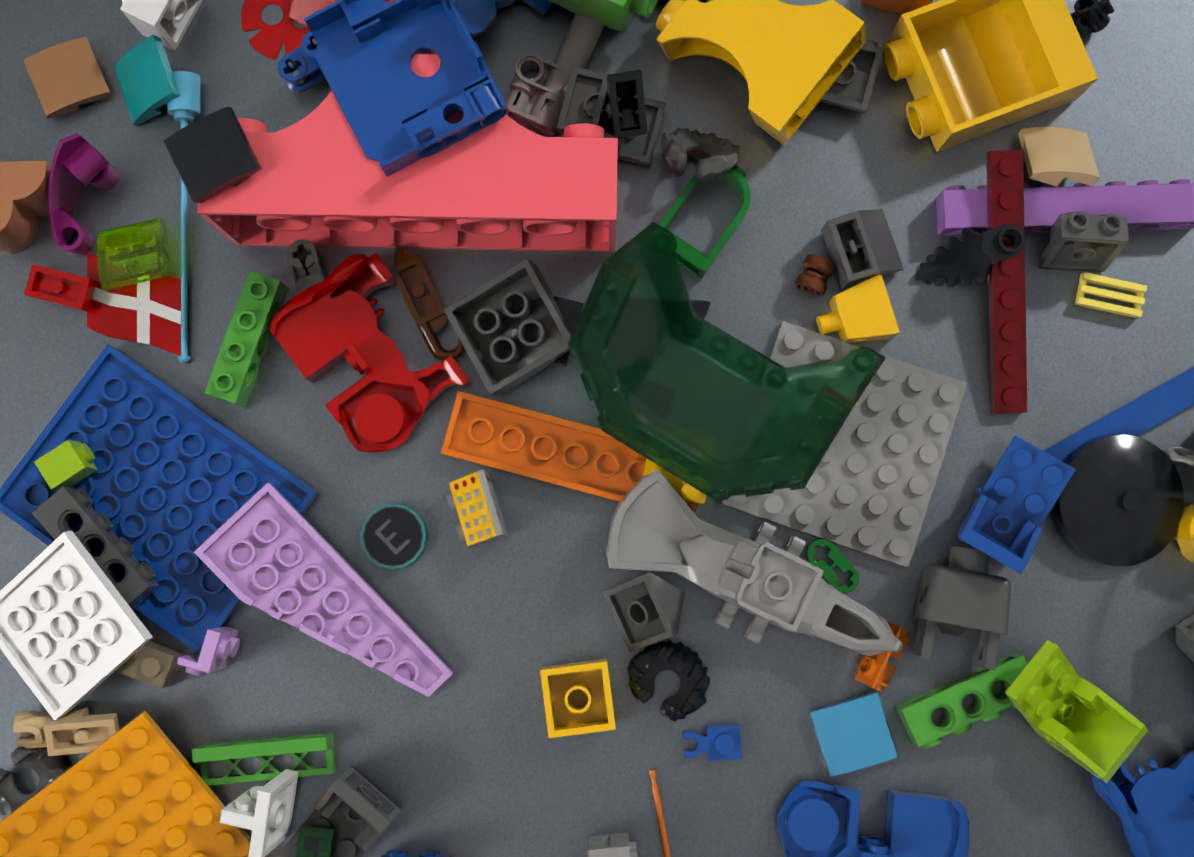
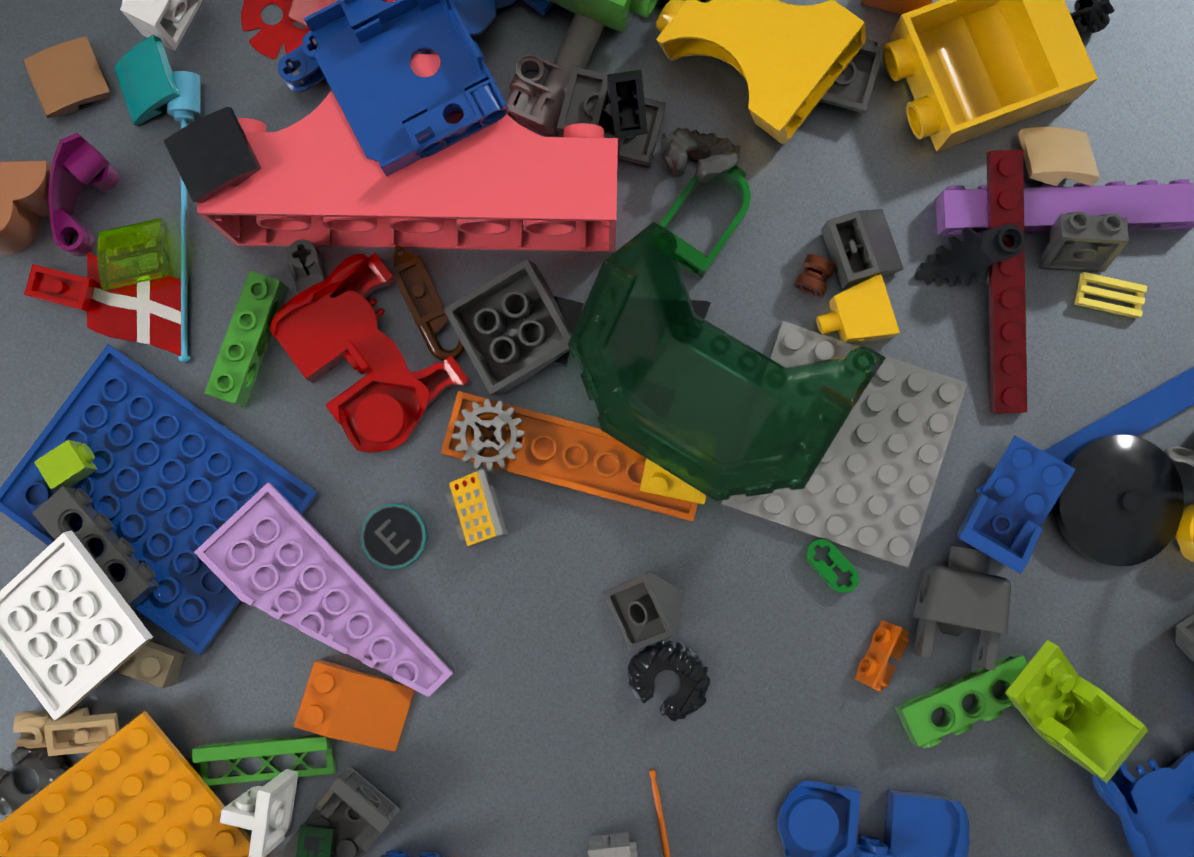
(218, 648): lavender bracket -> none
(354, 706): none -> orange slope
(499, 423): none -> light grey gear
(577, 698): yellow brick -> none
(661, 533): light grey animal -> none
(719, 742): blue plate -> none
(854, 734): dark azure slope -> none

